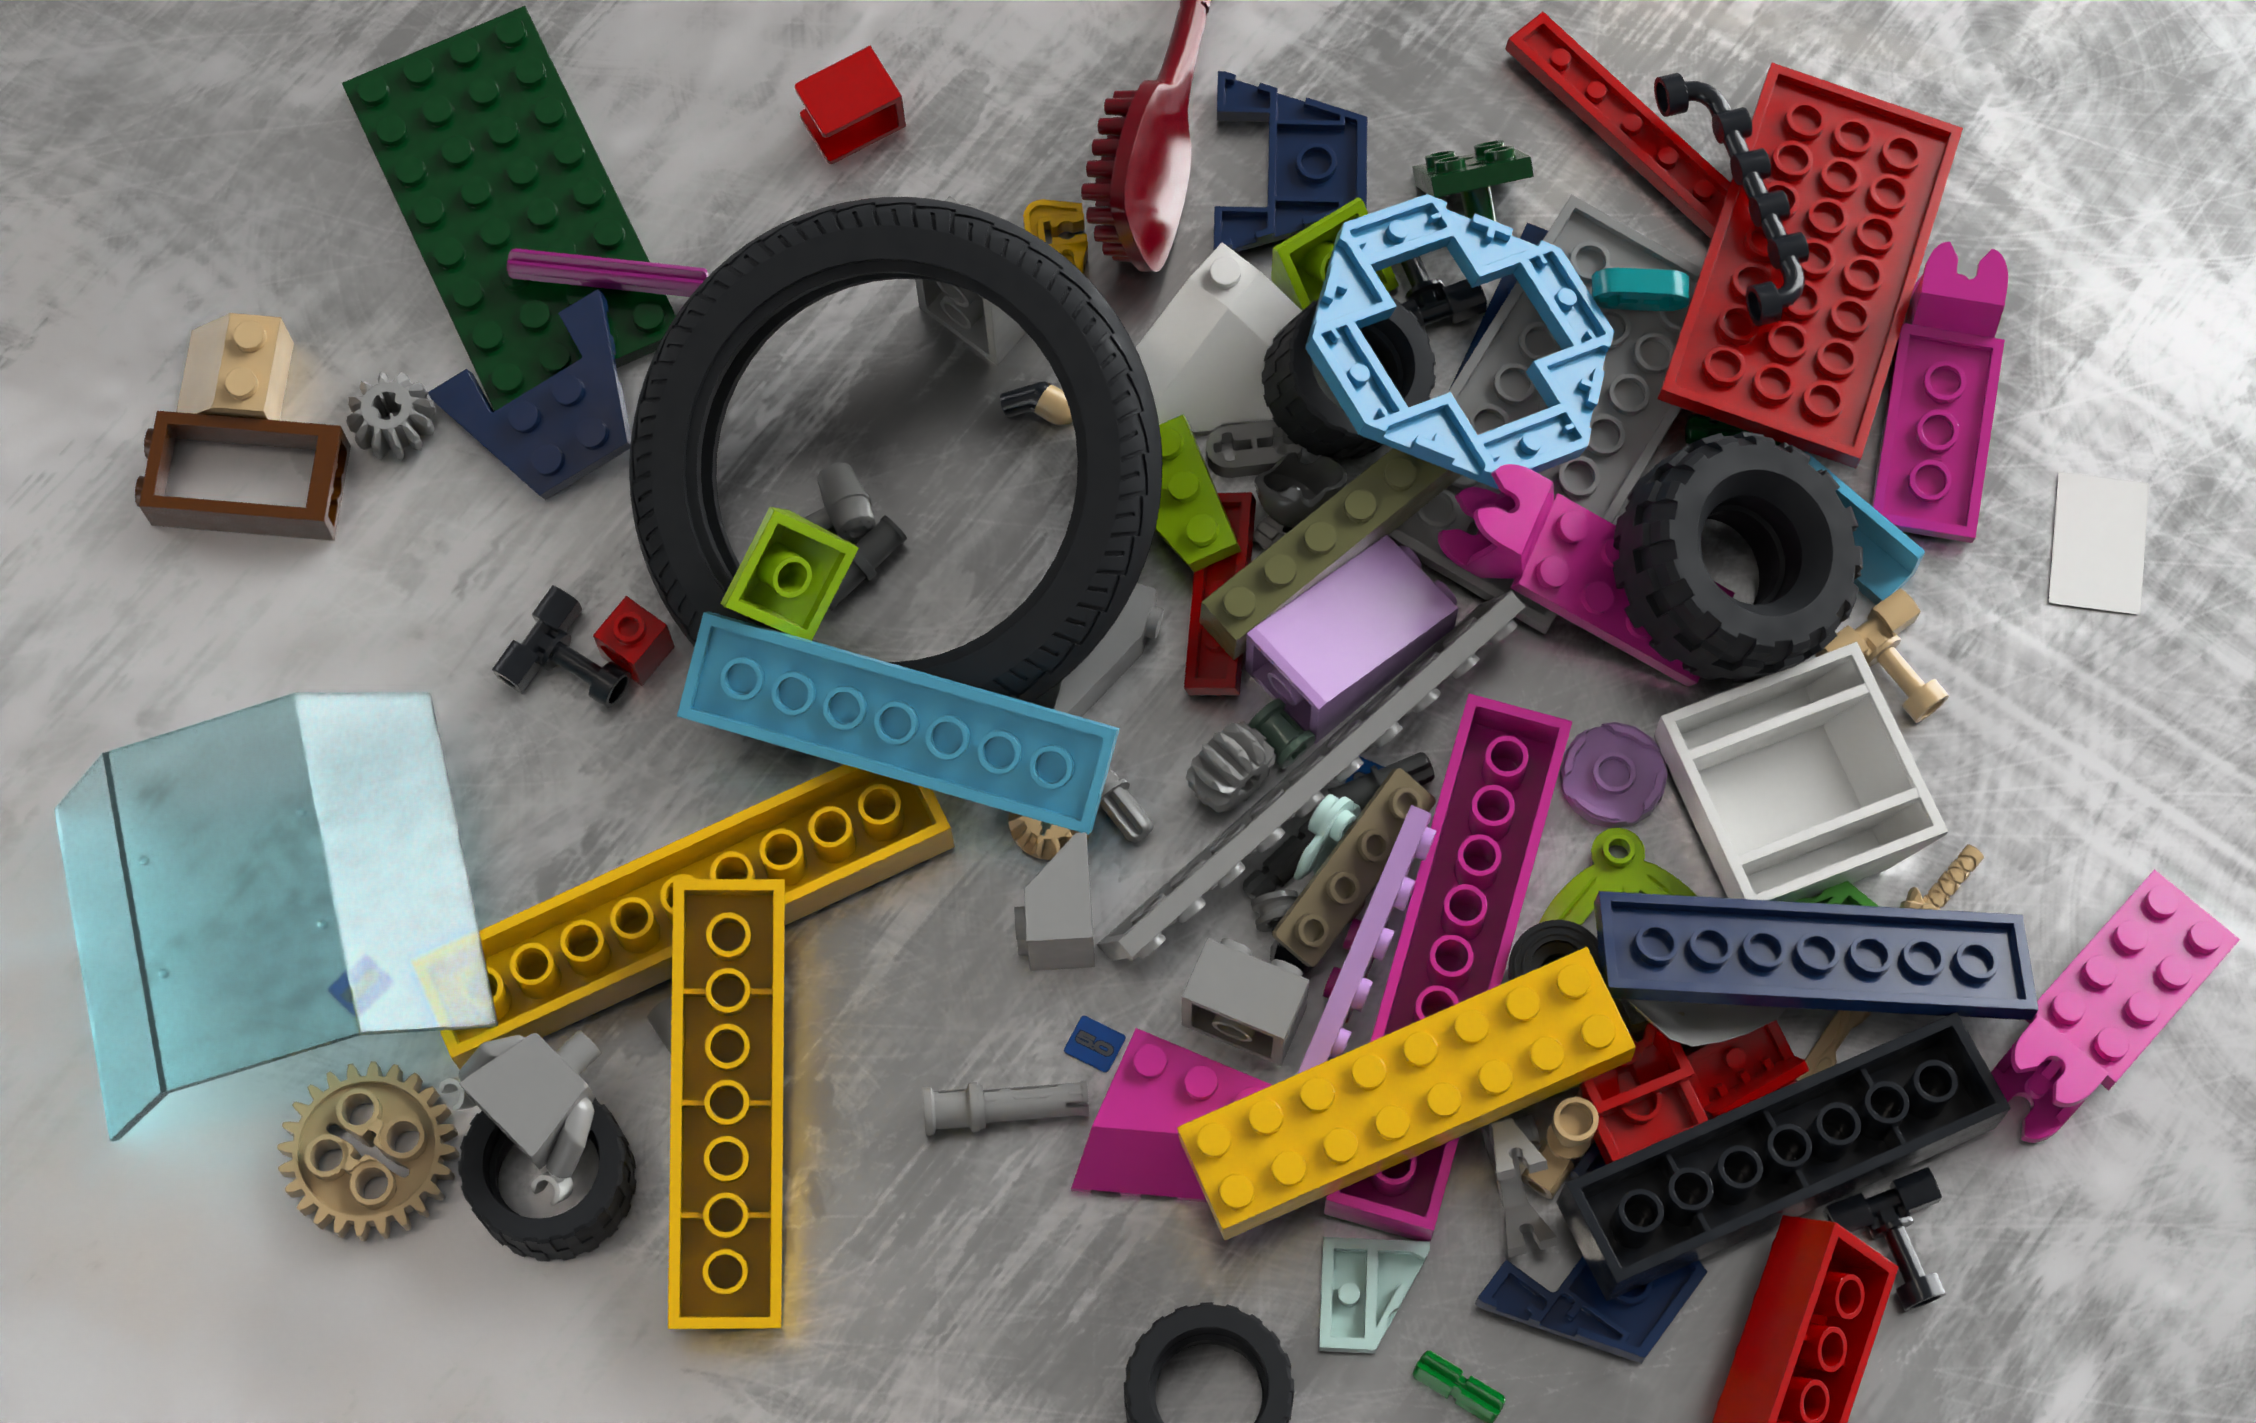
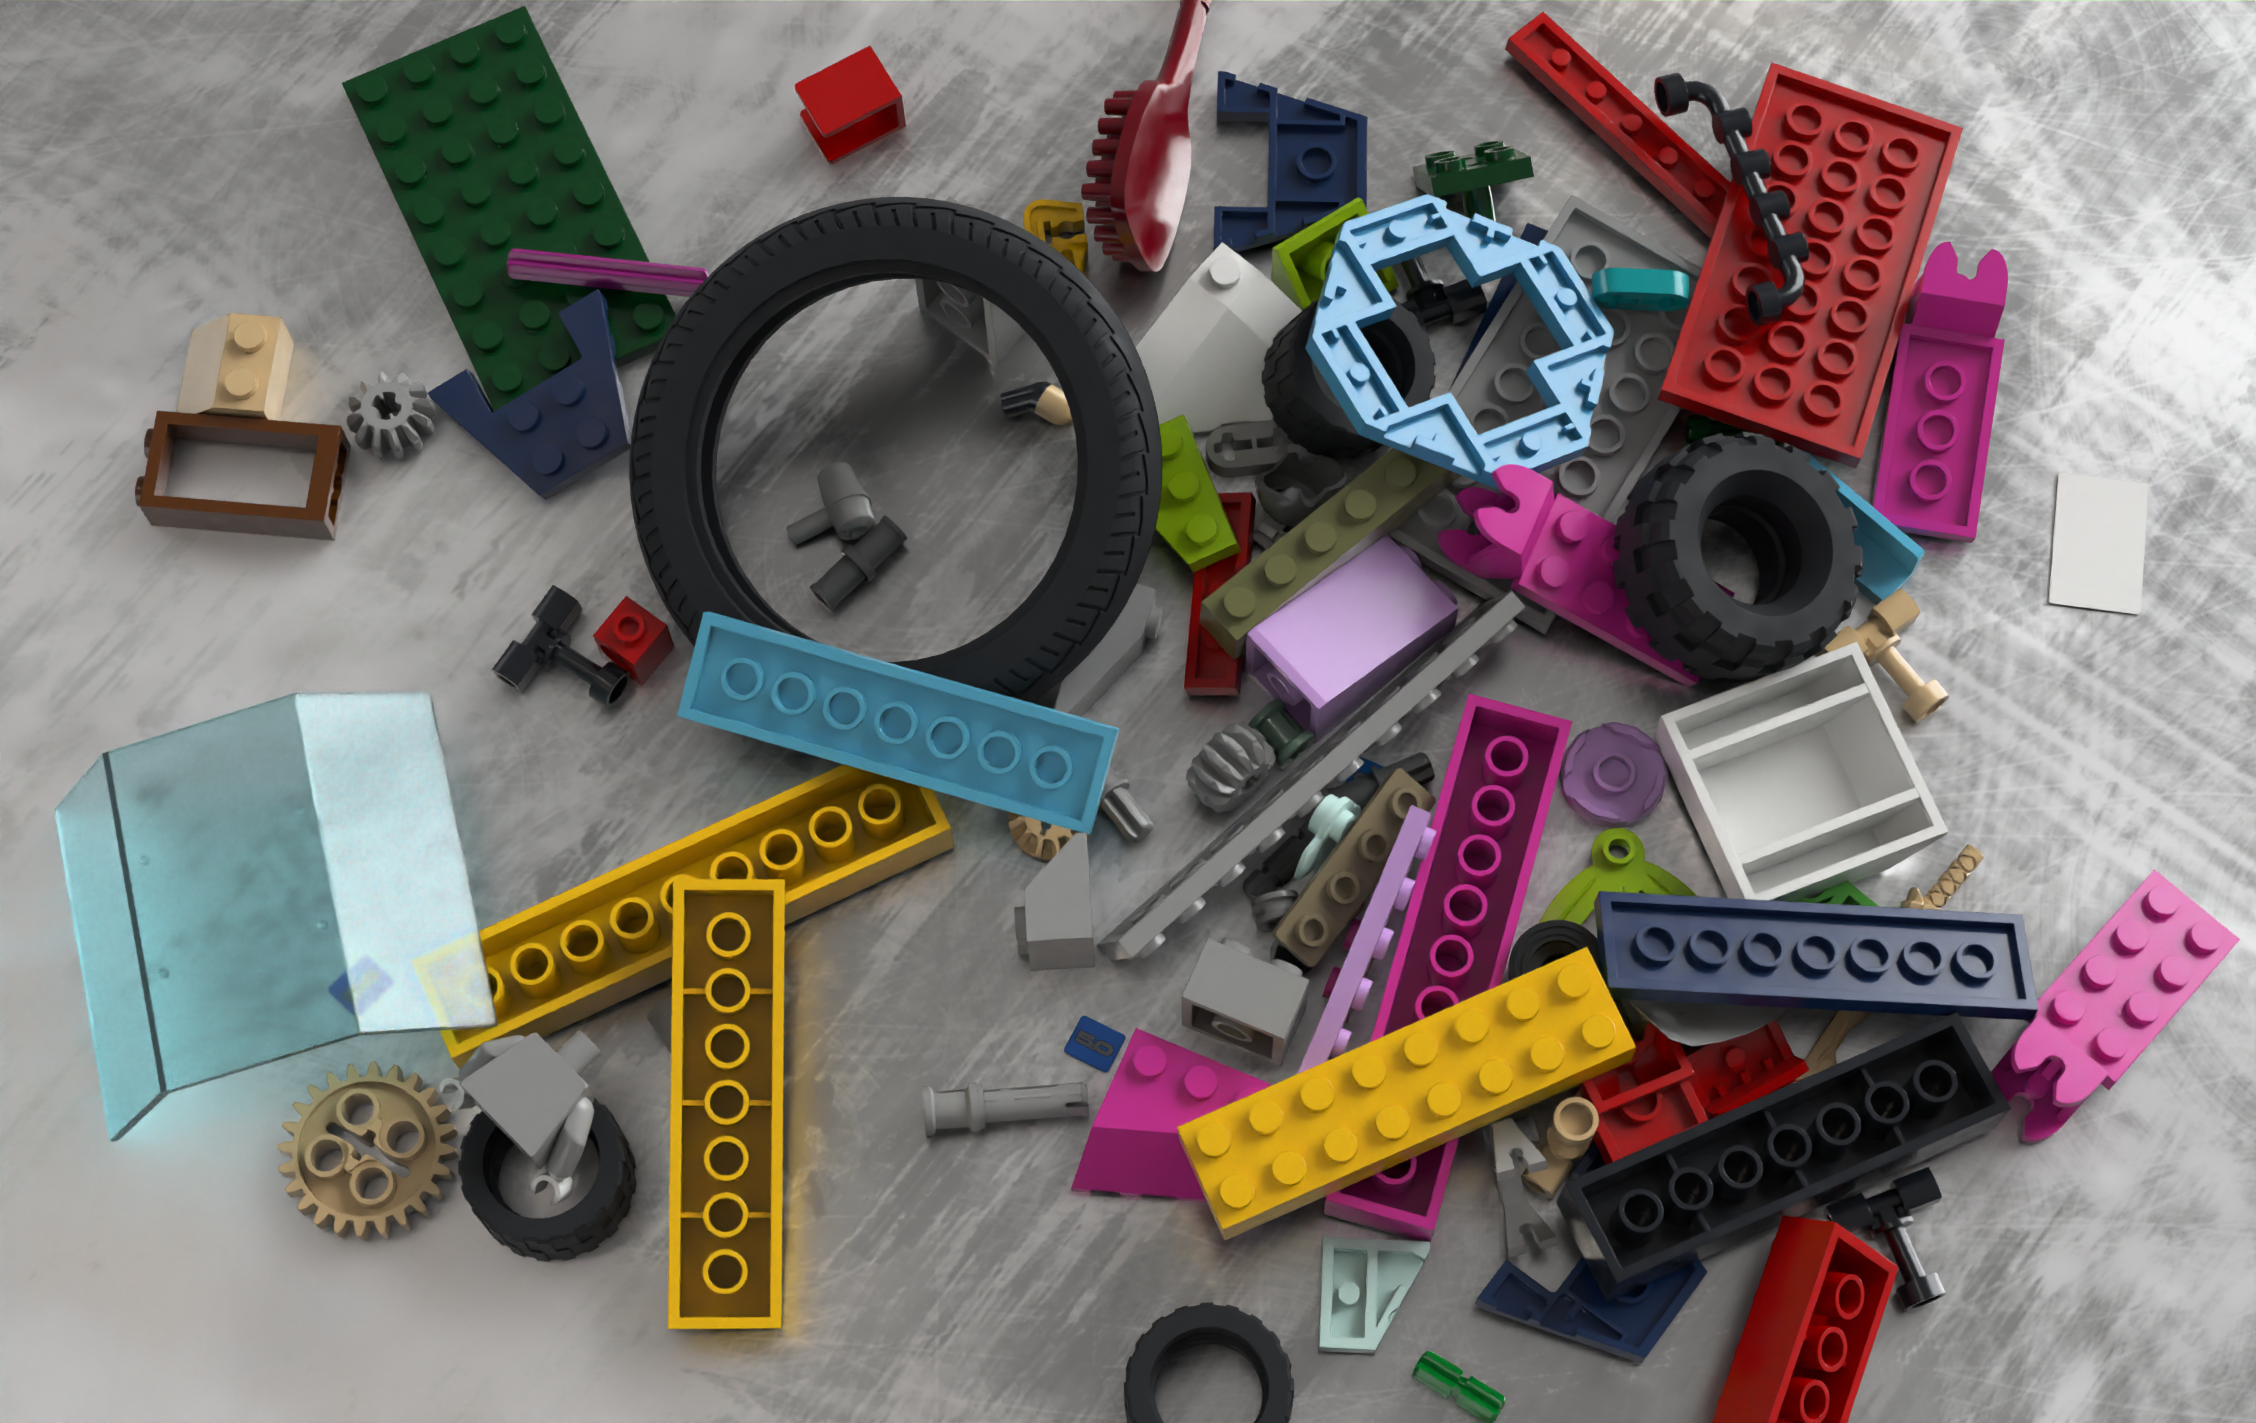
(789, 574): lime slope -> none

